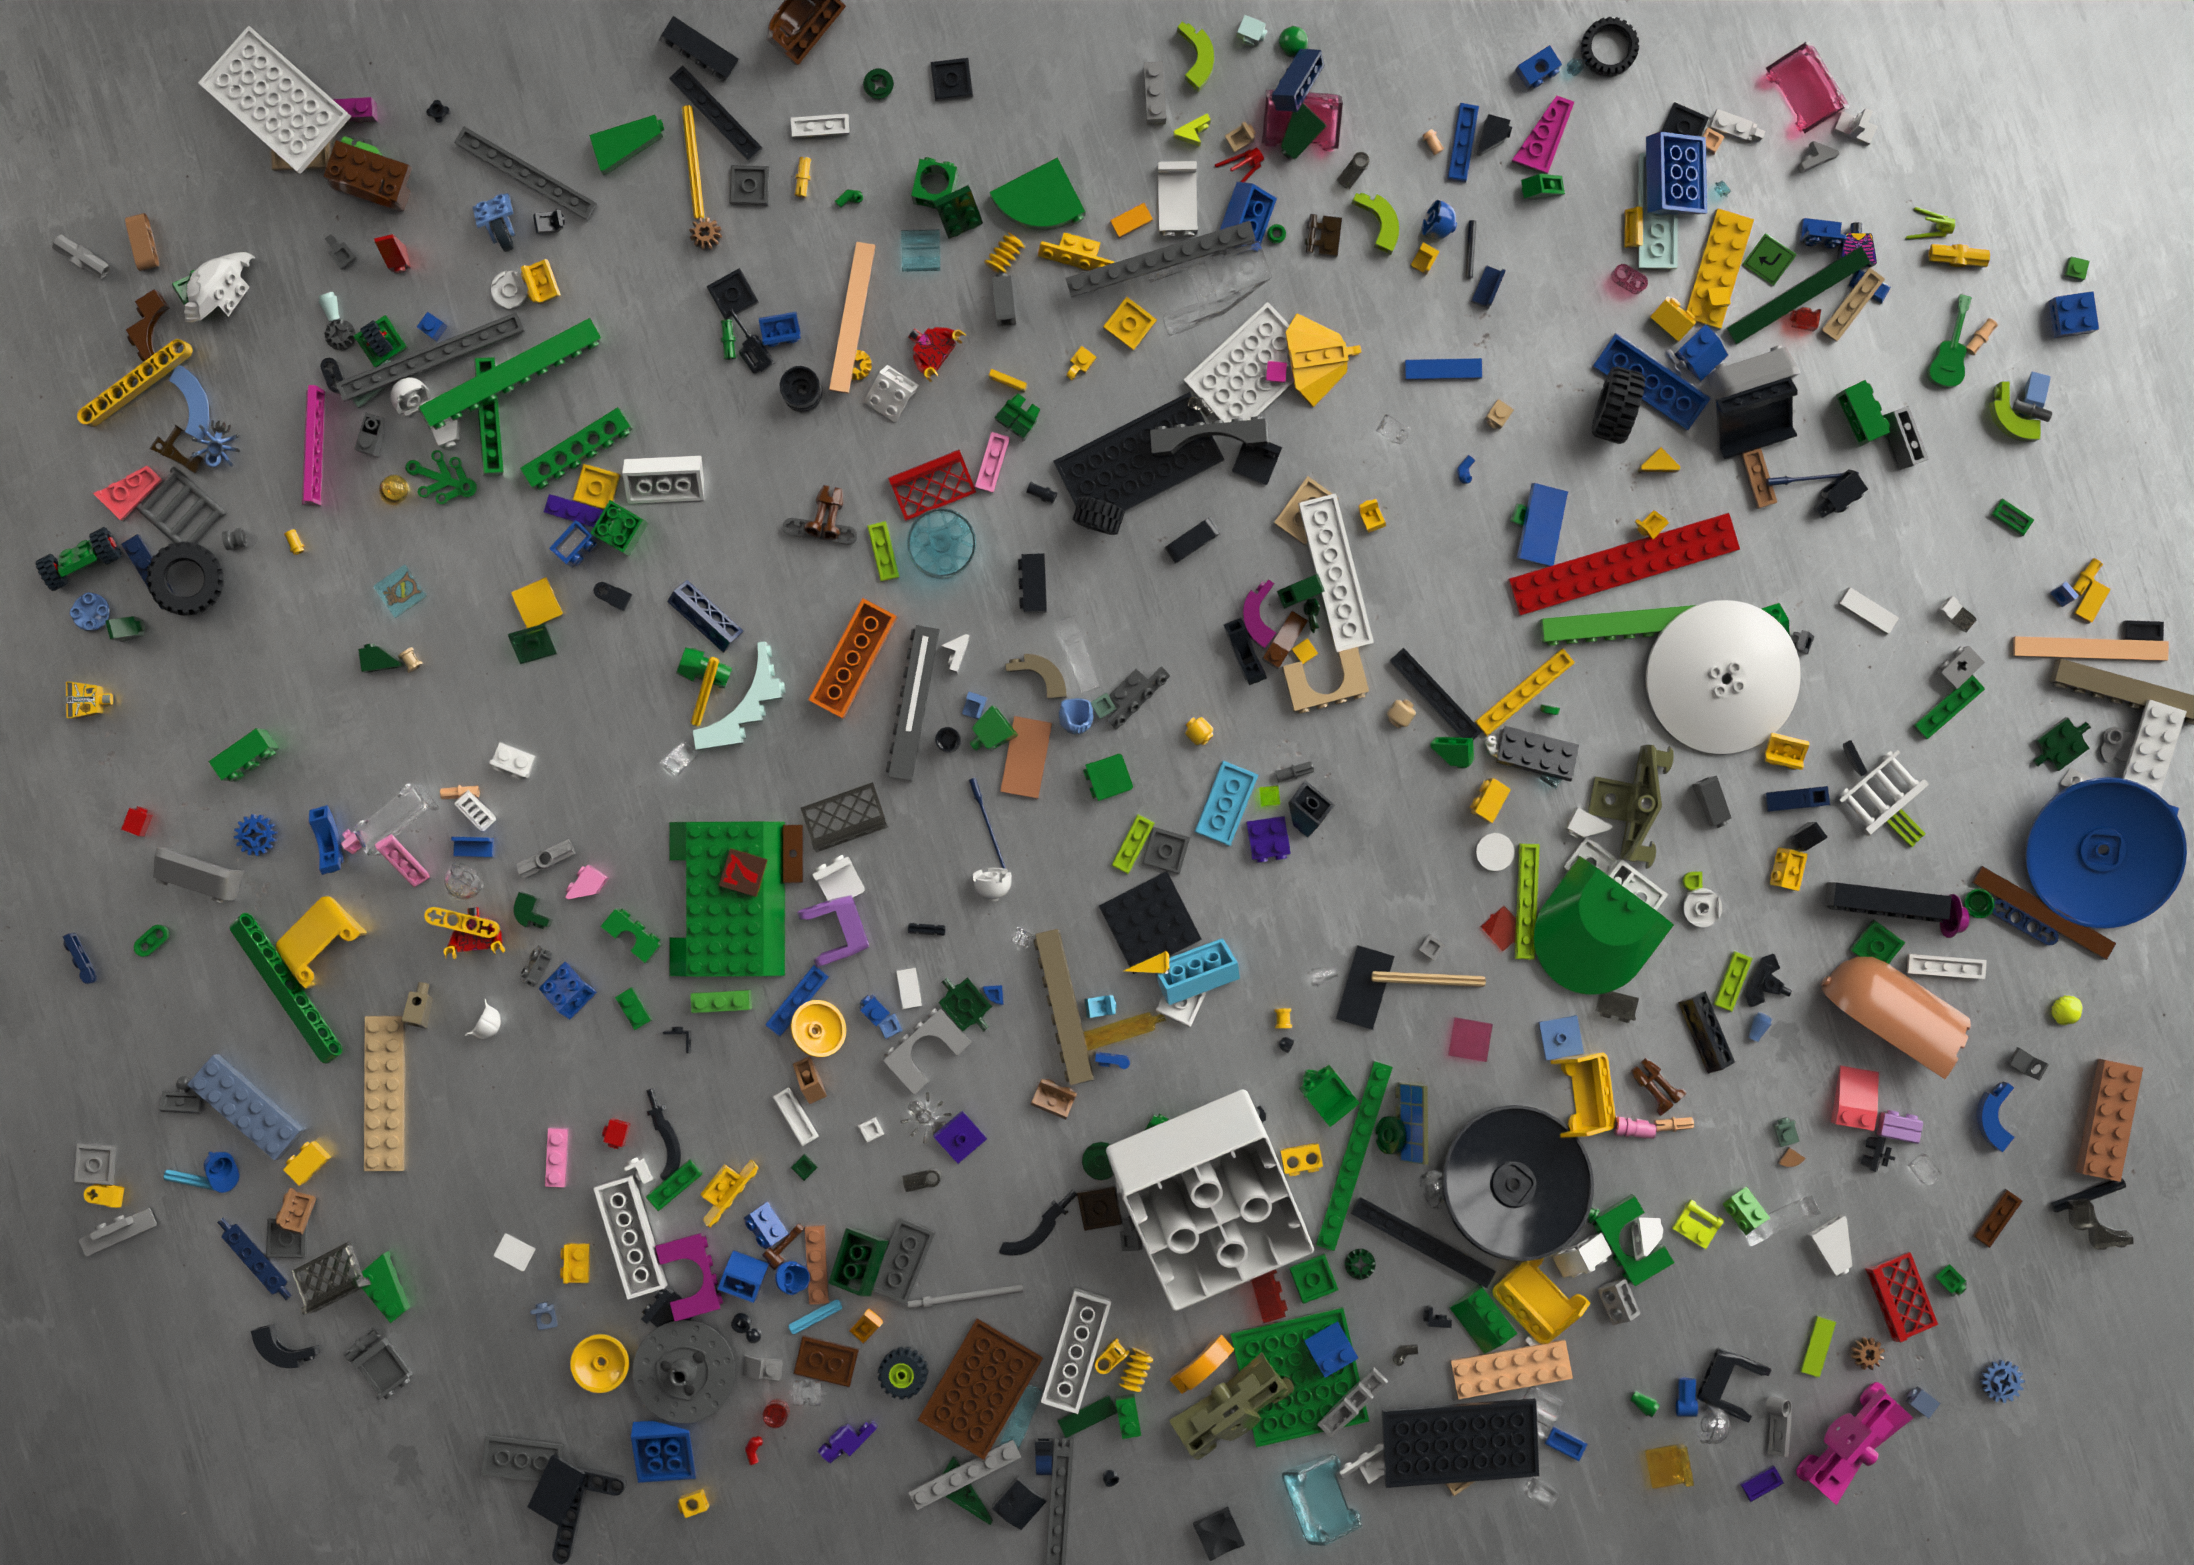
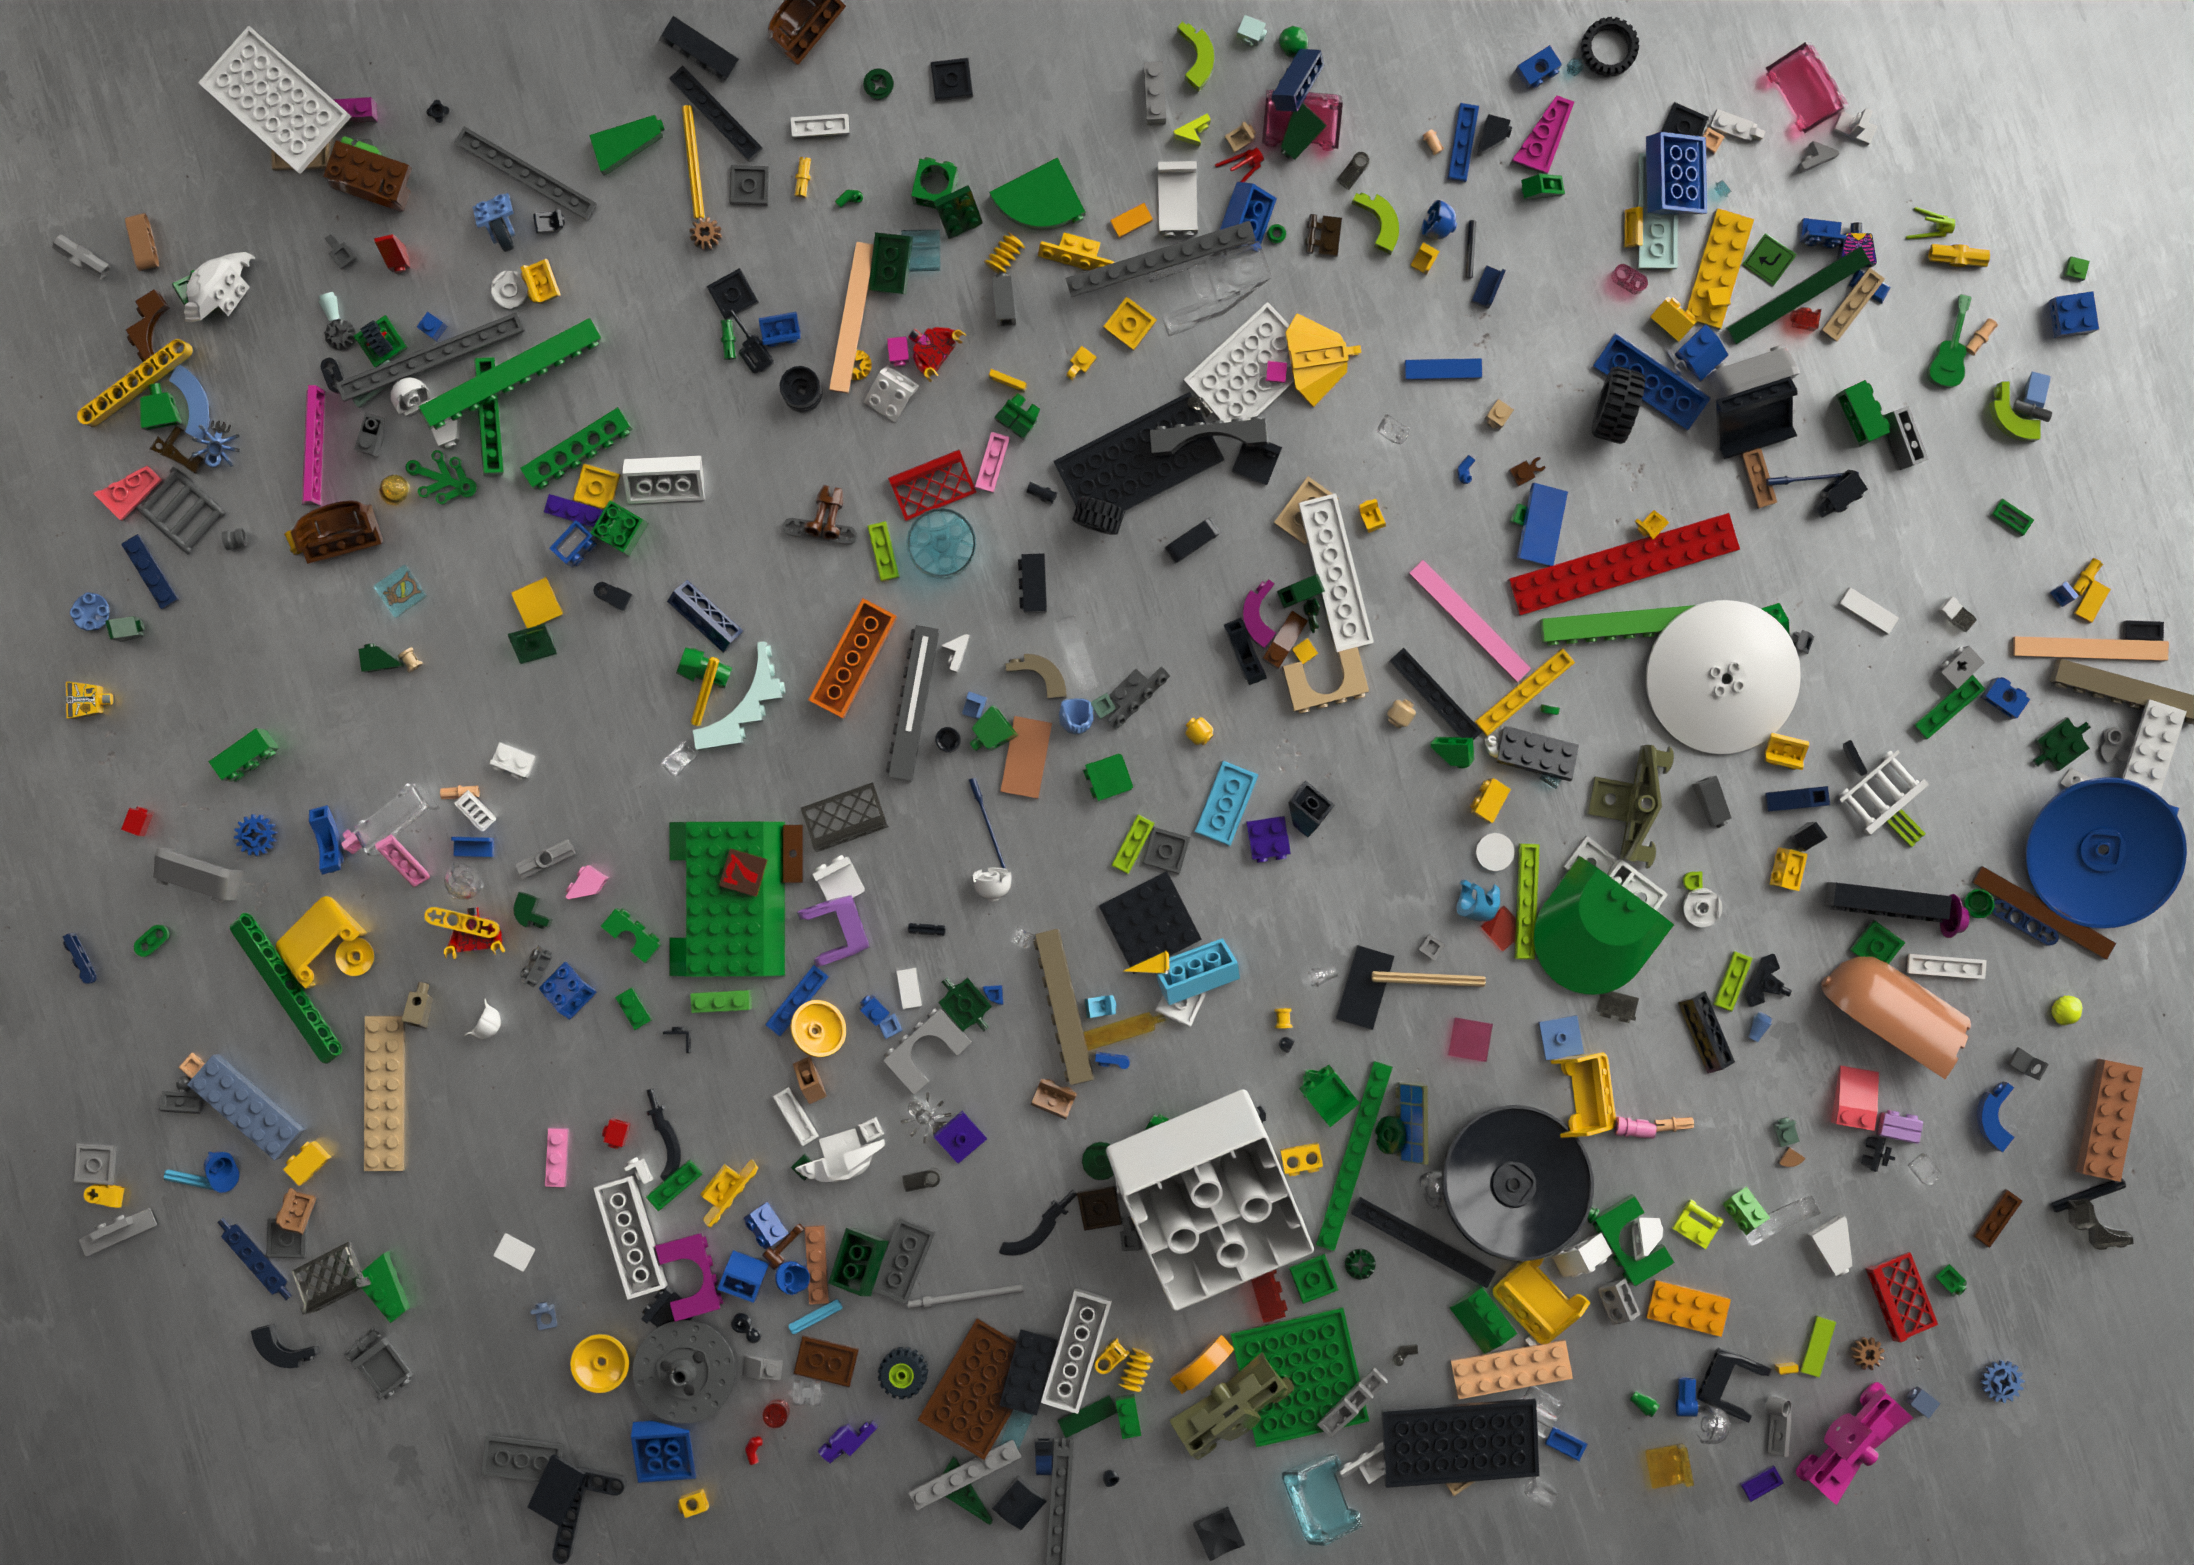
(55, 571): plate -> none
(158, 409): none -> green torso
(191, 552): black tyre -> none
(191, 1065): none -> light nougat tile
(332, 519): none -> reddish brown piece
(346, 961): none -> yellow dish
(576, 1263): yellow bracket -> none
(842, 1158): none -> white animal
(866, 1325): light orange slope -> none
(890, 263): none -> dark green plate
(898, 351): none -> dark pink brick
(1028, 1372): none -> black plate
(1269, 795): clear neon green plate -> none
(1294, 771): dark grey axle -> none
(1331, 1349): blue slope -> none
(1439, 1320): black bracket -> none
(1469, 620): none -> bright pink tile
(1482, 908): none -> dark azure piece
(1524, 472): none -> reddish brown plate
(1585, 824): white slope -> none
(1654, 1074): reddish brown piece -> none
(1659, 462): yellow slope -> none
(1688, 1308): none -> light orange plate
(1786, 1368): none -> yellow tile
(1994, 696): none -> blue brick

